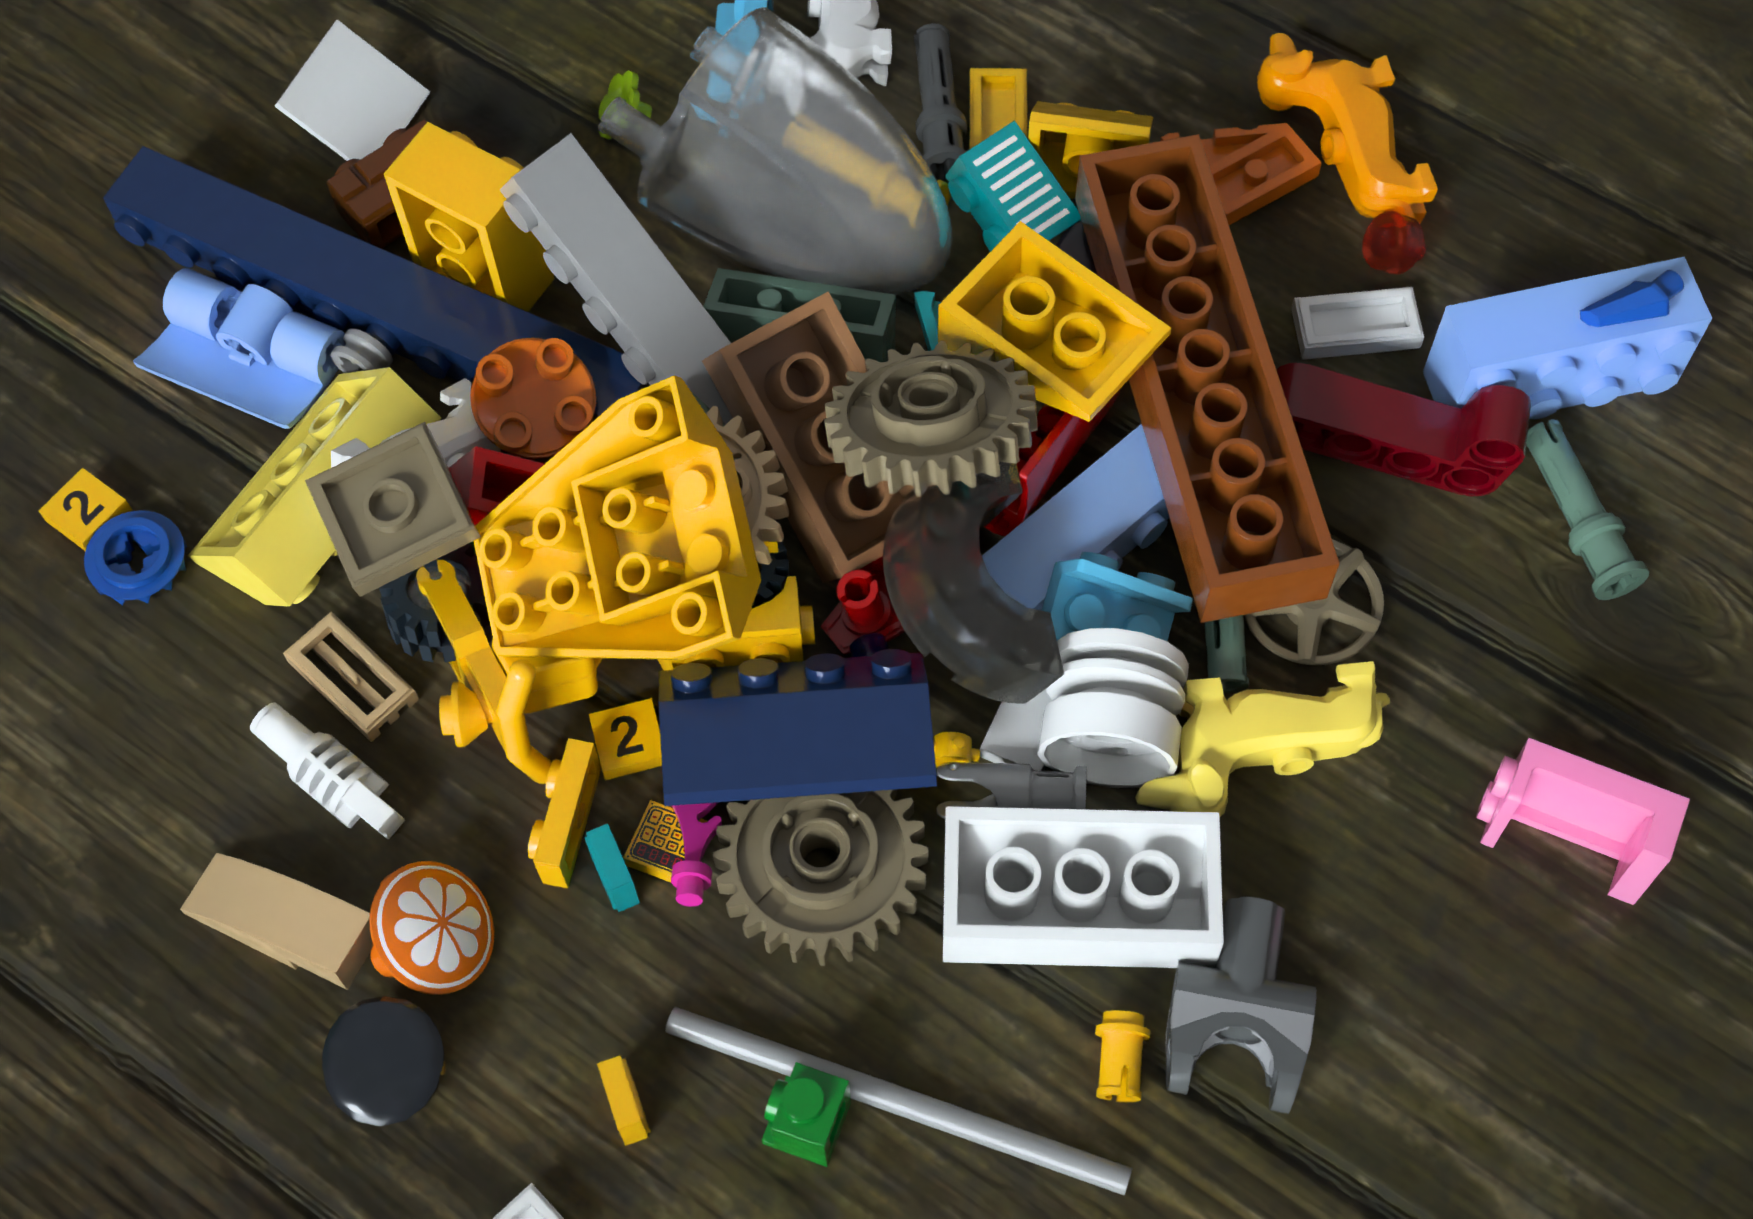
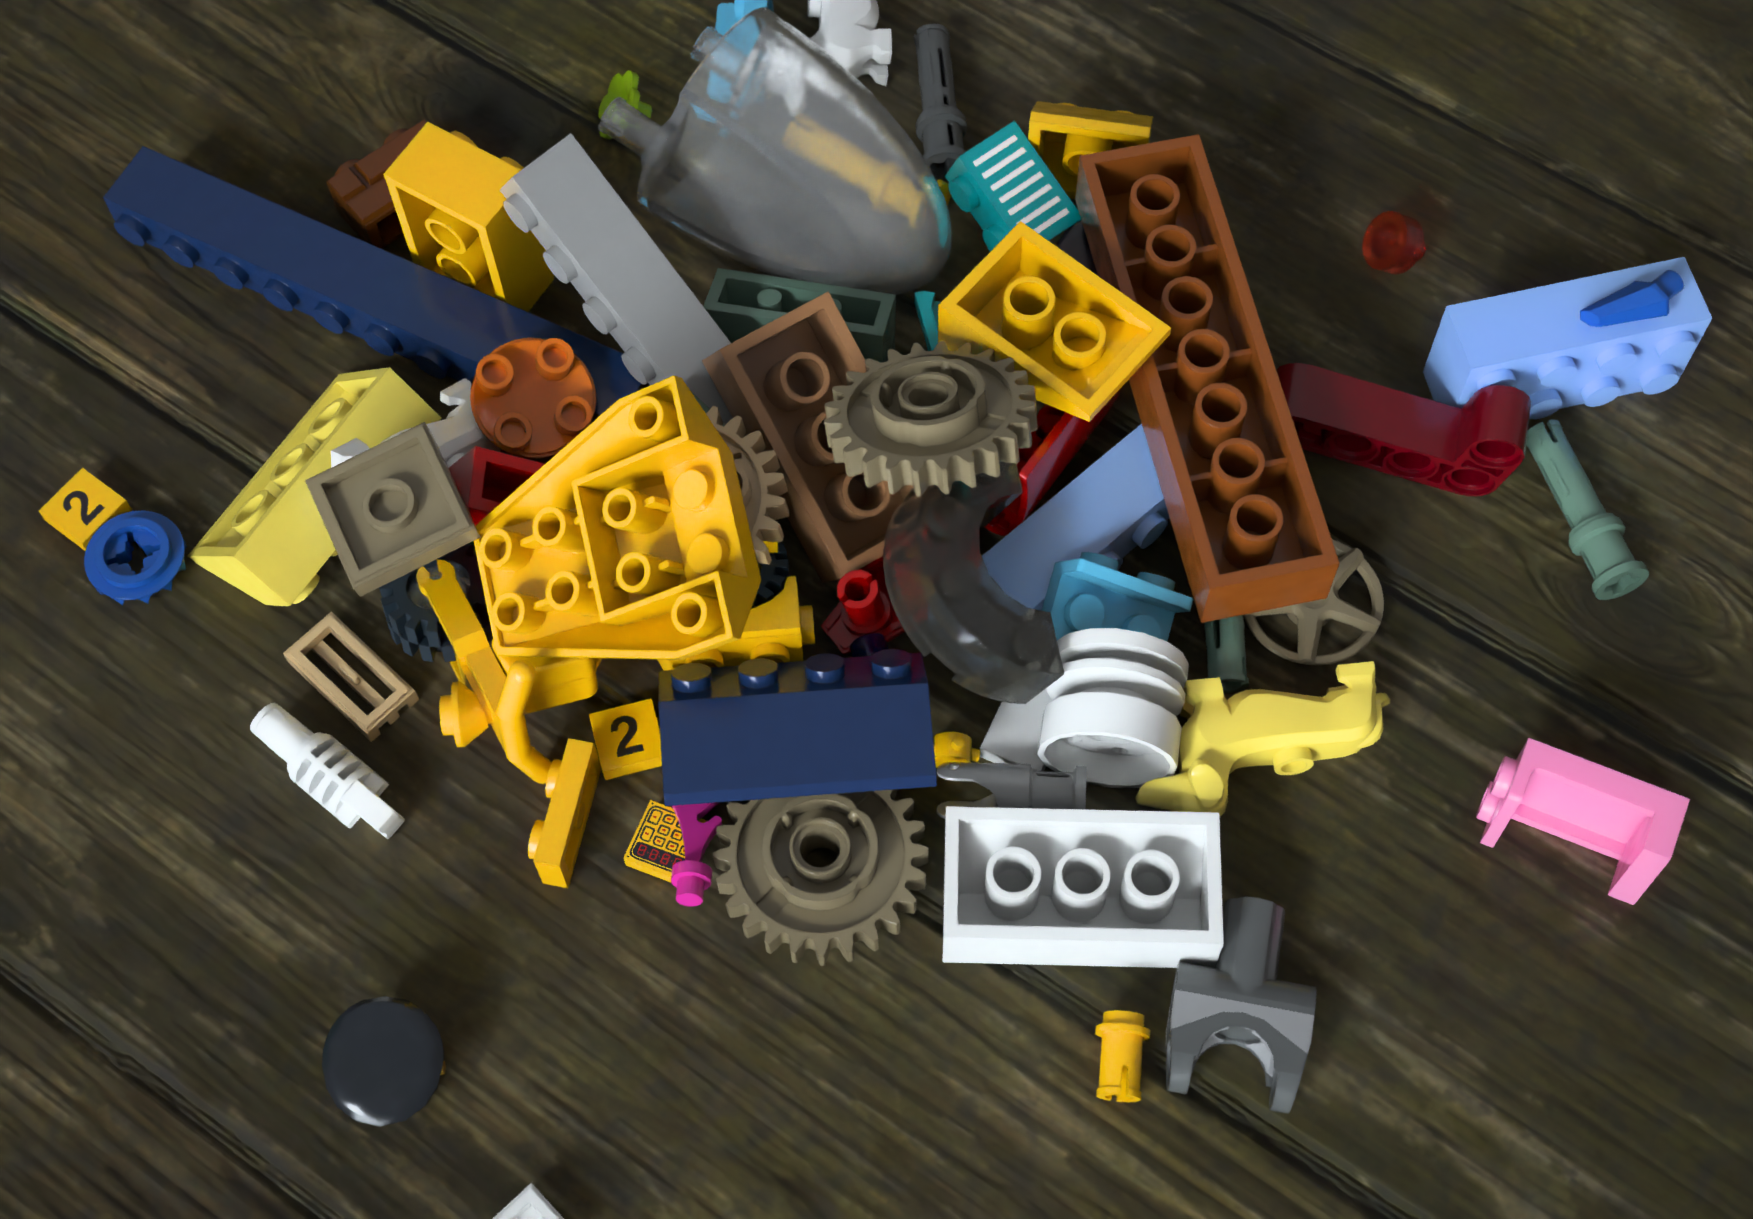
(242, 348): light blue panel -> none
(282, 918): tan slope -> none
(351, 95): white piece -> none
(360, 353): light grey bush -> none
(430, 928): dish -> none
(611, 868): teal tile -> none
(624, 1100): yellow tile -> none
(807, 1114): green brick -> none
(905, 1102): light grey piece -> none
(996, 100): yellow tile -> none
(1256, 166): orange wing -> none
(1355, 124): light orange animal -> none
(1357, 323): white tile -> none

